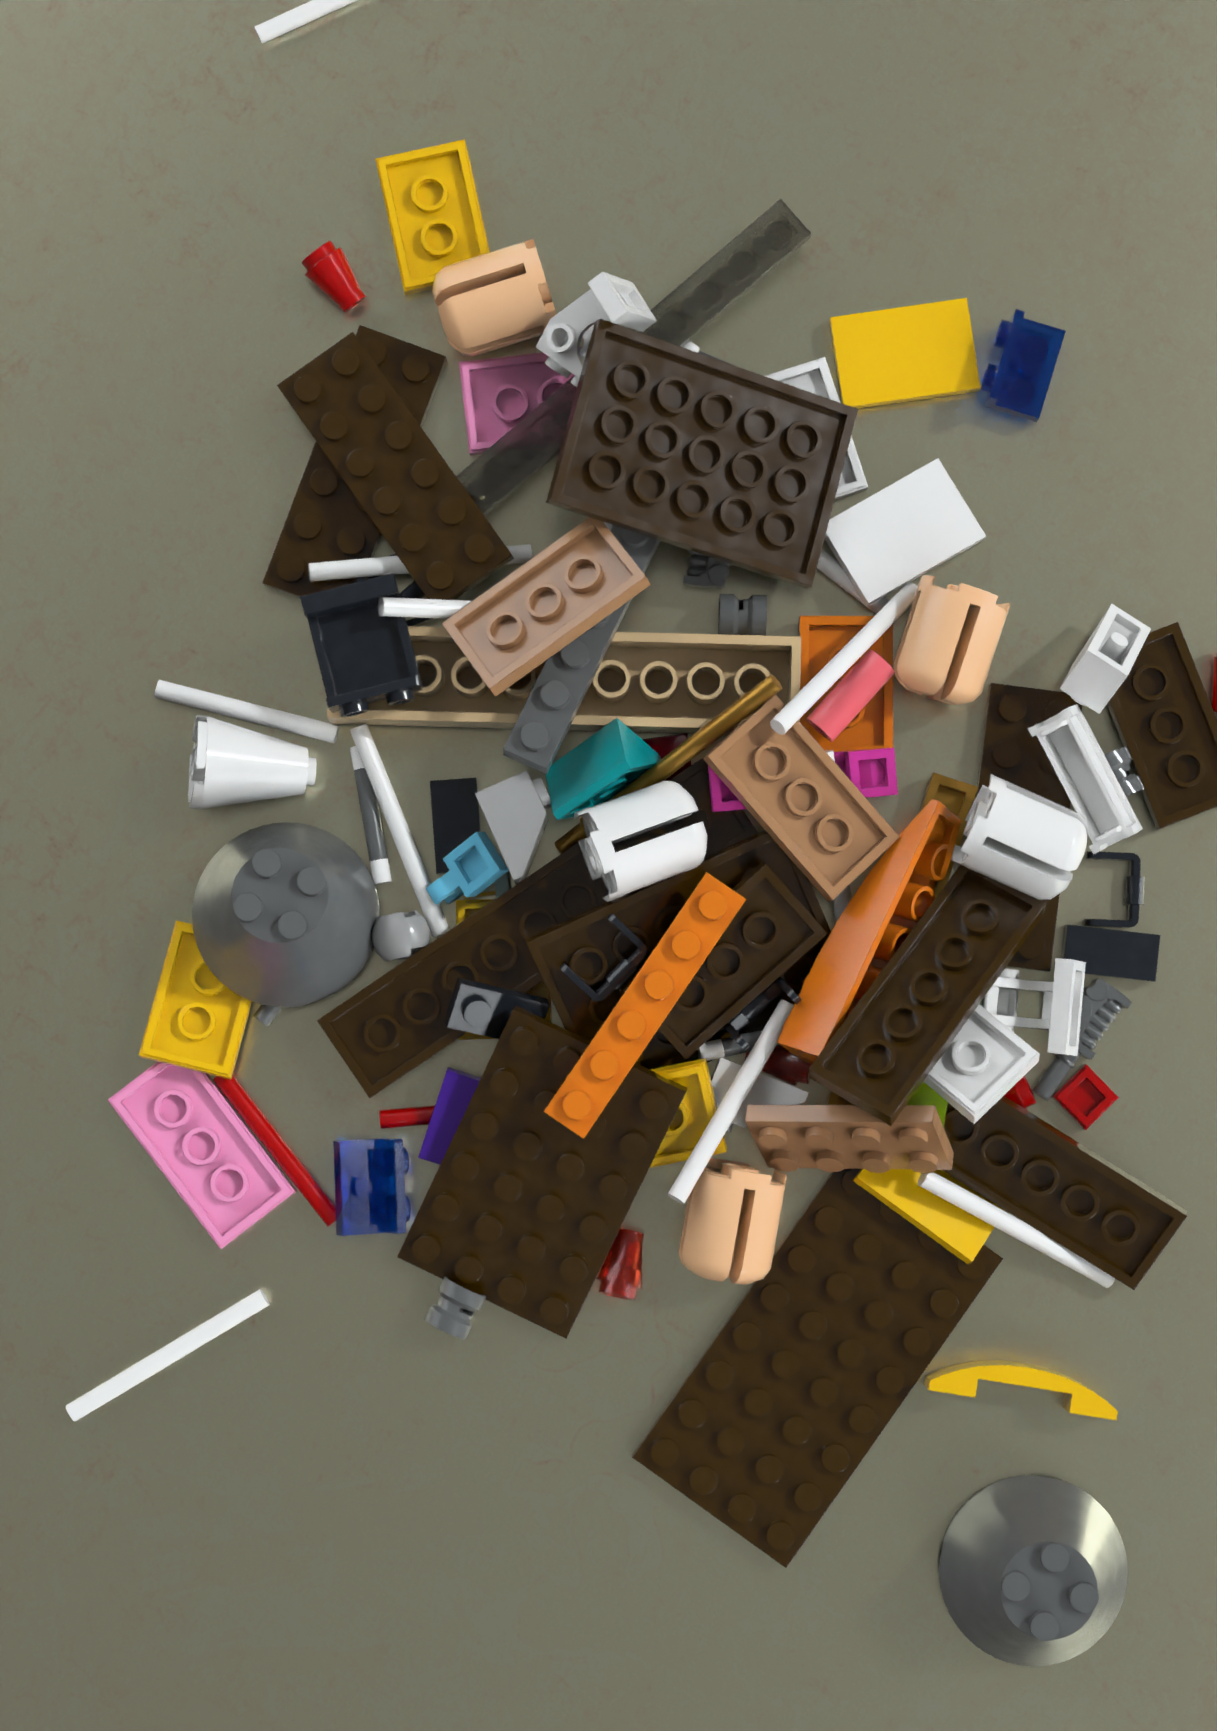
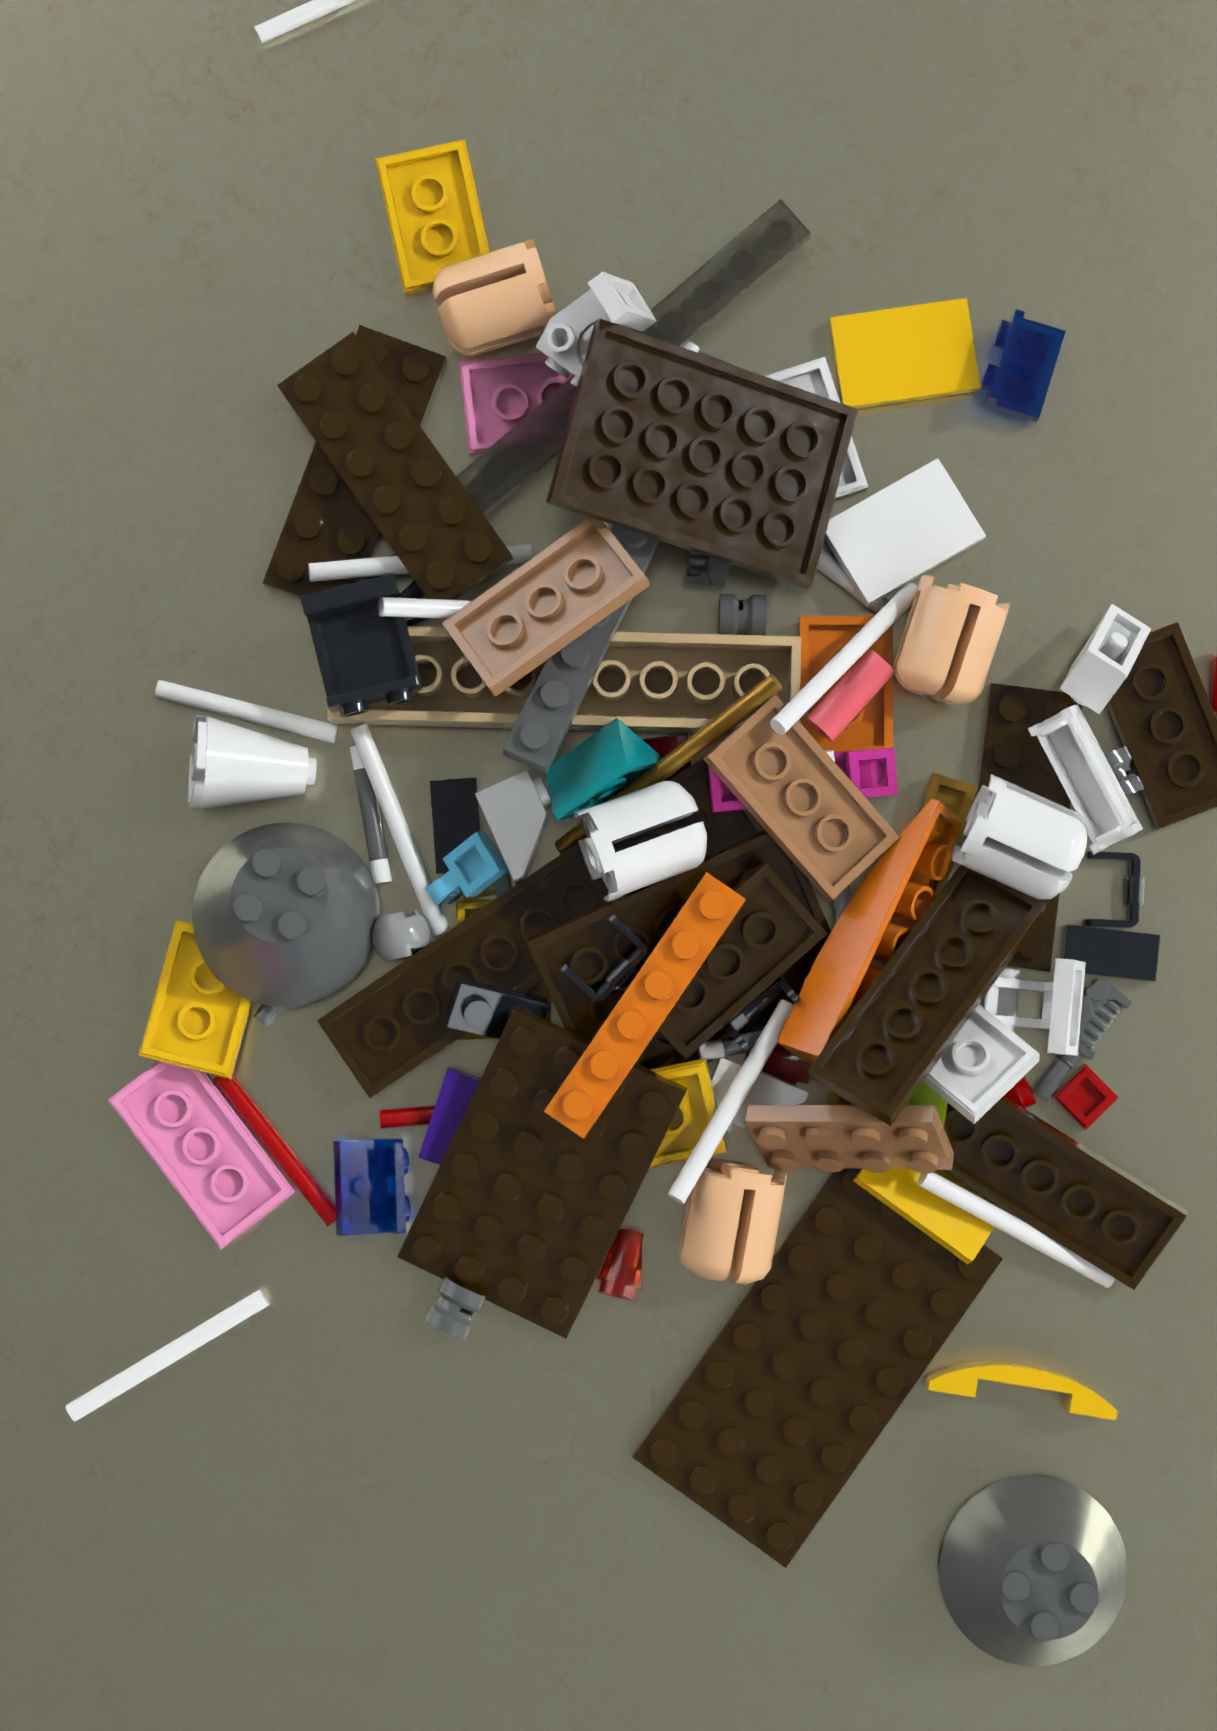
(333, 275): red cone -> none

